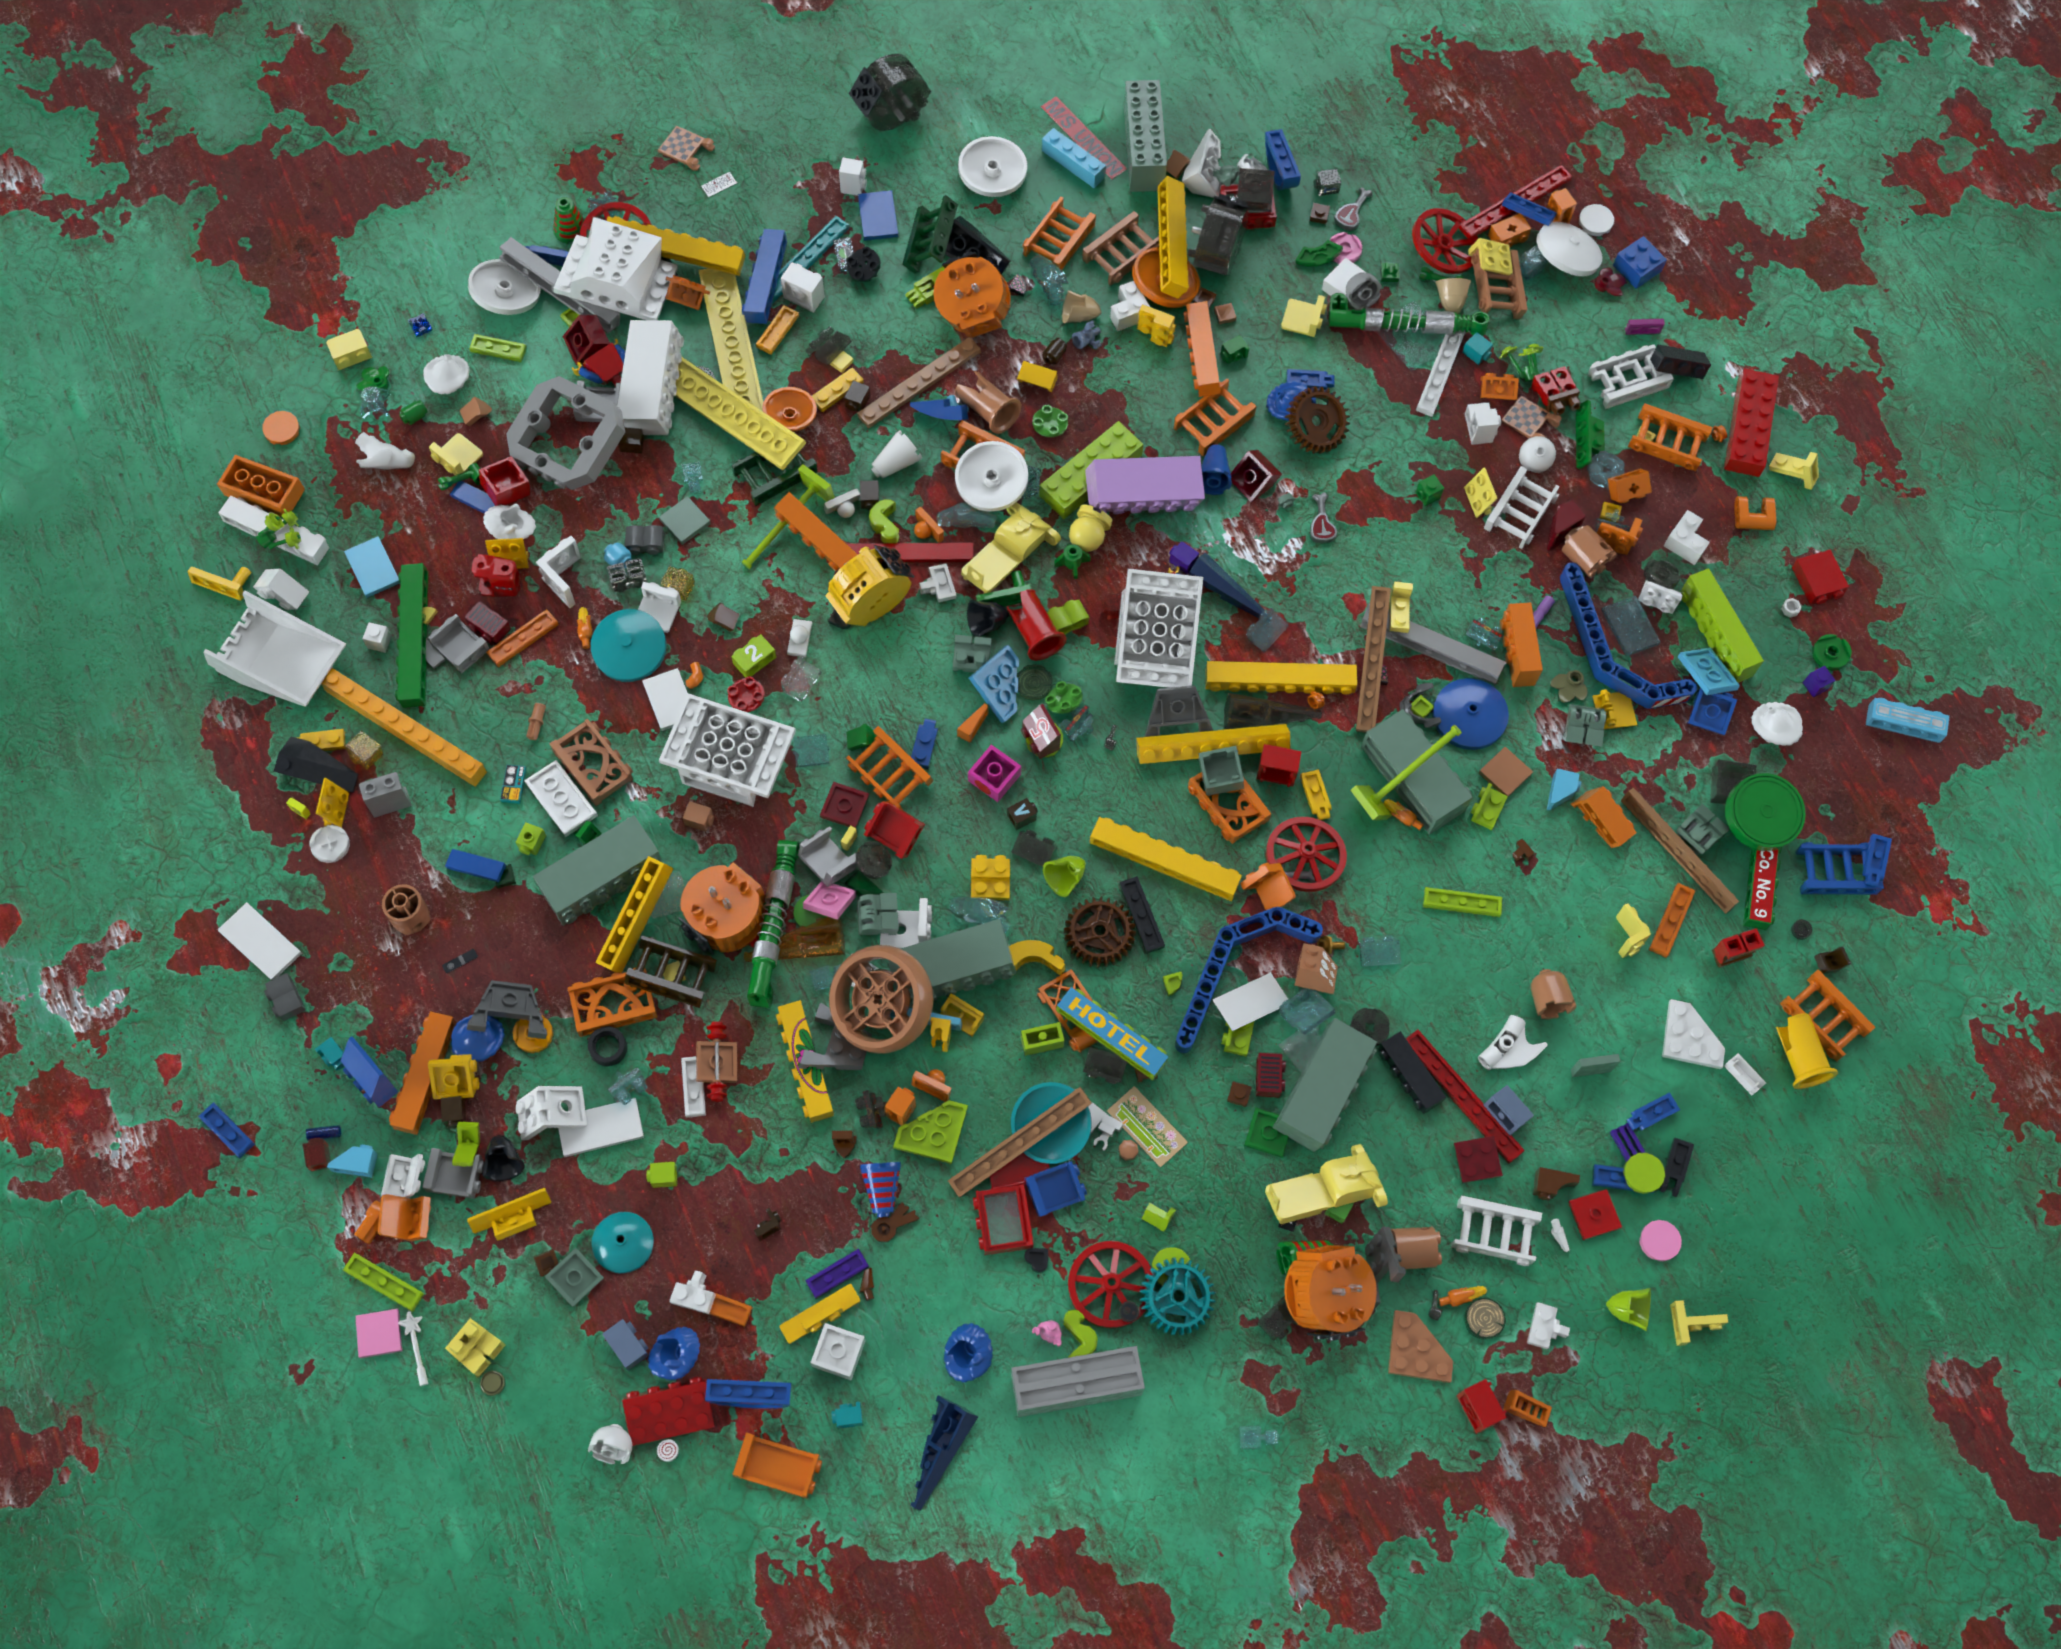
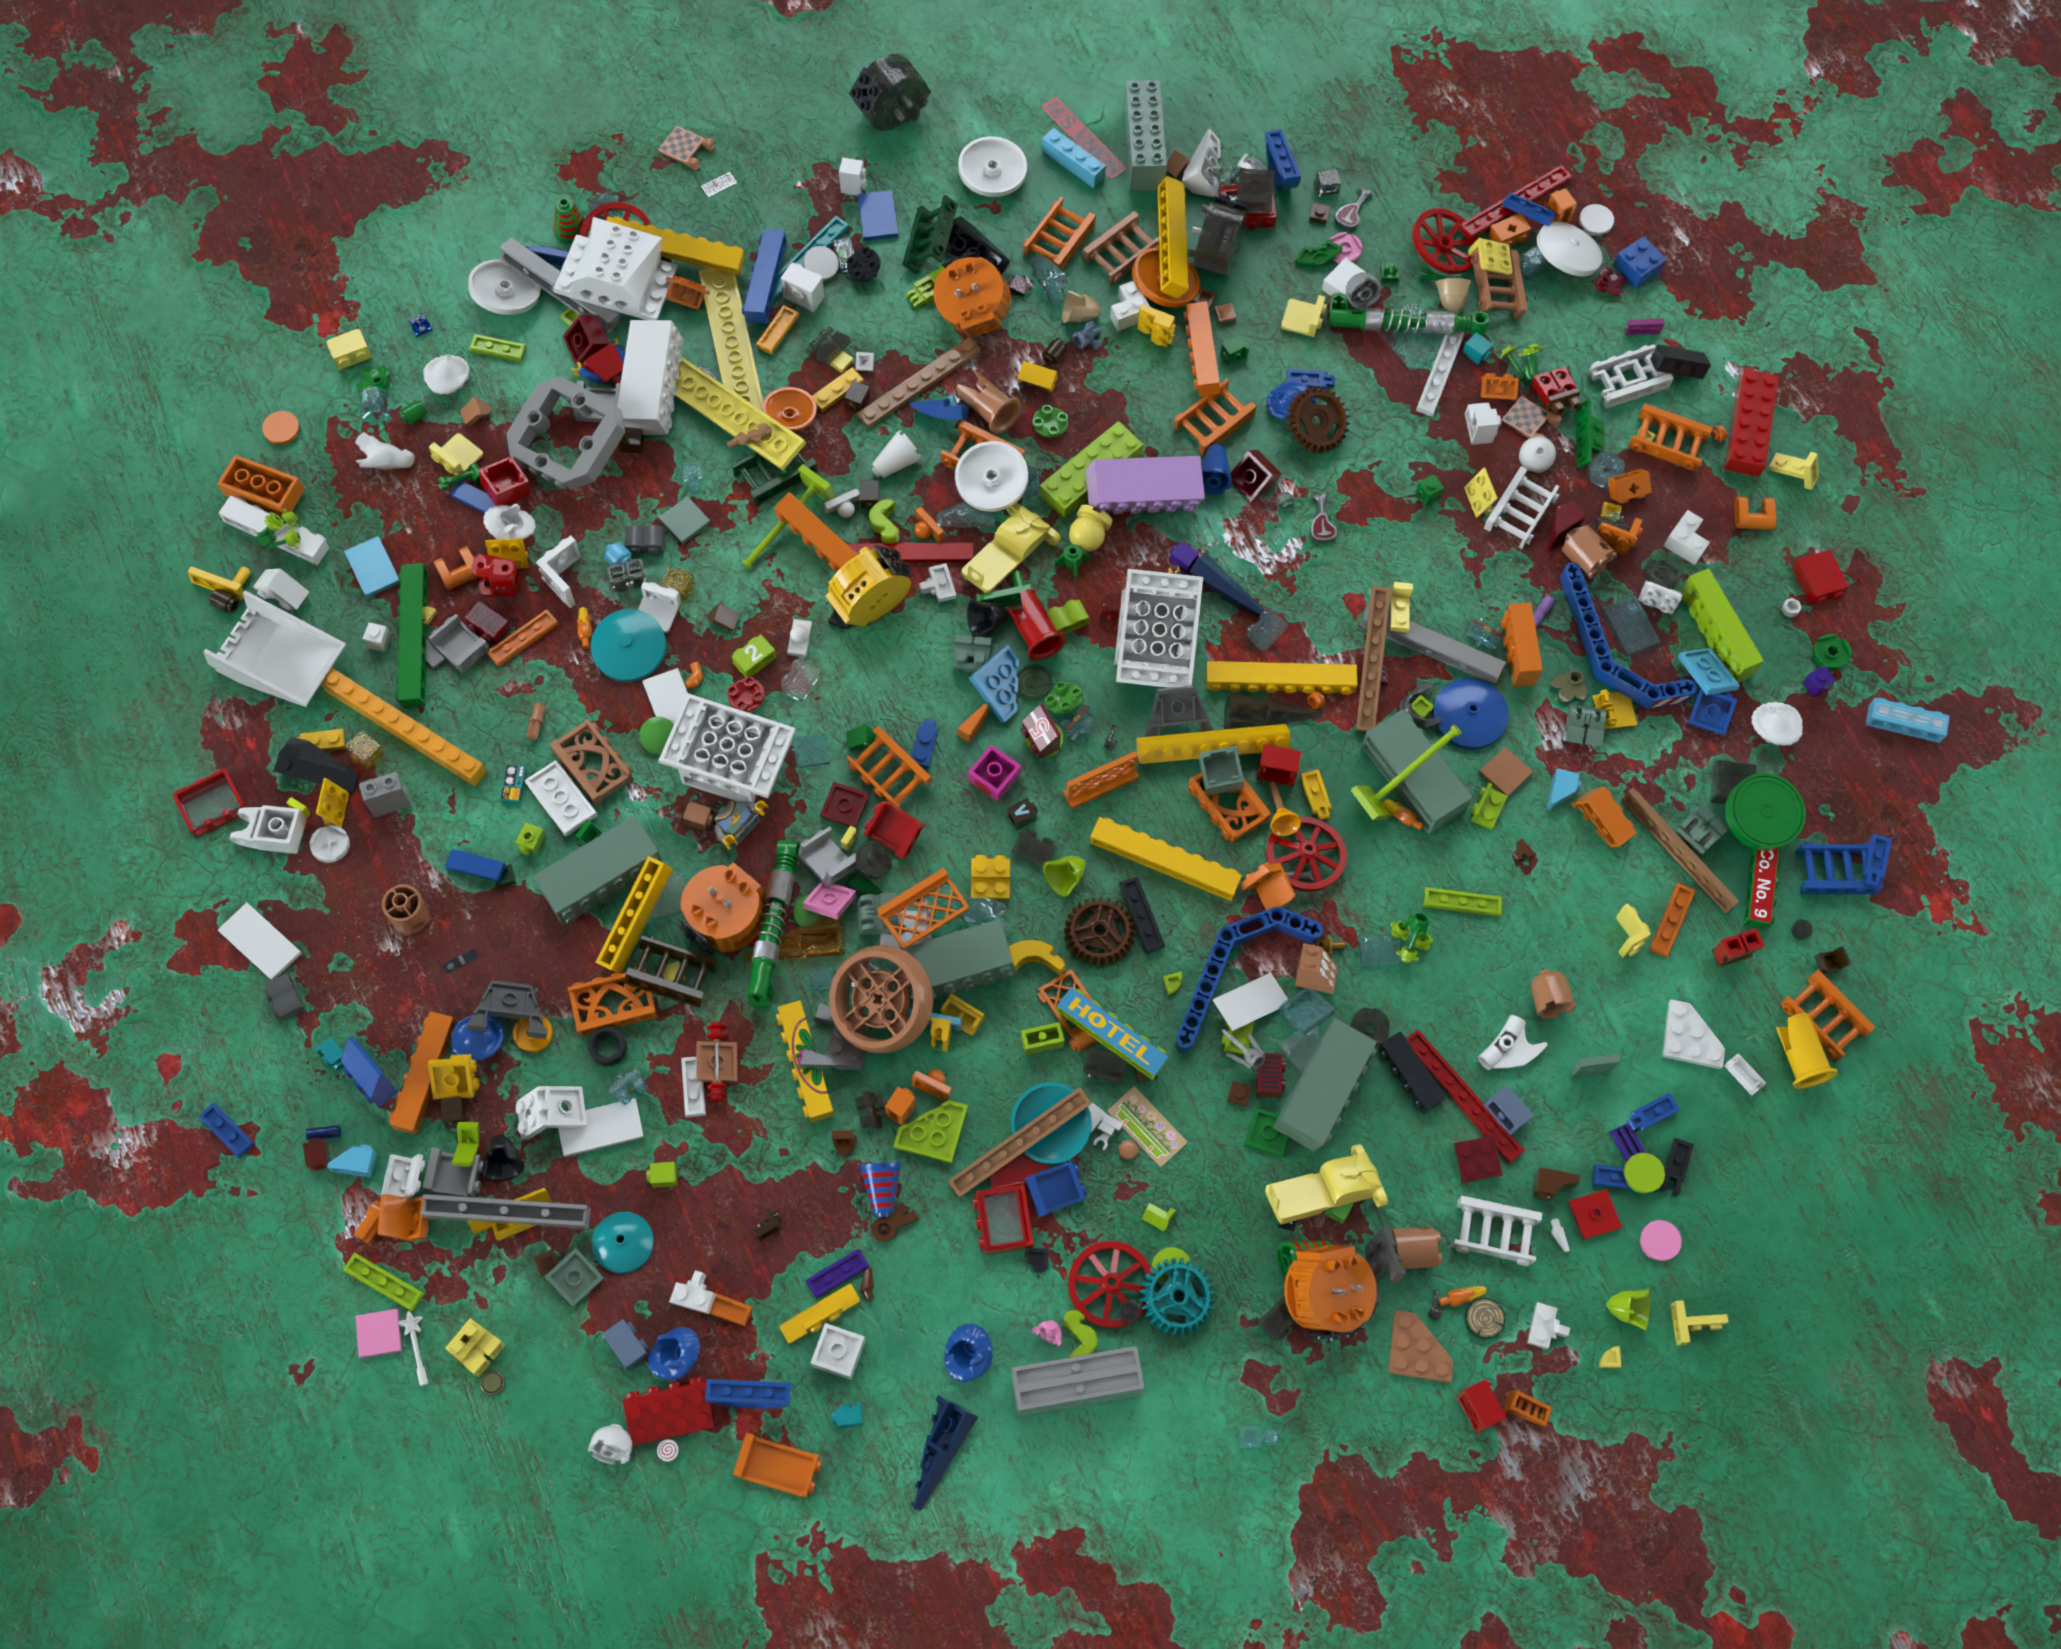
(209, 802): none -> window
(223, 601): none -> dark brown brick
(271, 828): none -> white brick
(457, 576): none -> orange connector
(505, 1211): none -> light grey tile
(655, 734): none -> bright green dish
(736, 820): none -> torso
(755, 435): none -> medium nougat animal
(821, 261): none -> white tile
(864, 361): none -> white tile
(912, 896): none -> orange fence
(1101, 780): none -> orange fence
(1253, 1057): none -> light grey plant
(1284, 821): none -> light orange piece
(1420, 939): none -> plant
(1611, 1358): none -> light yellow tile

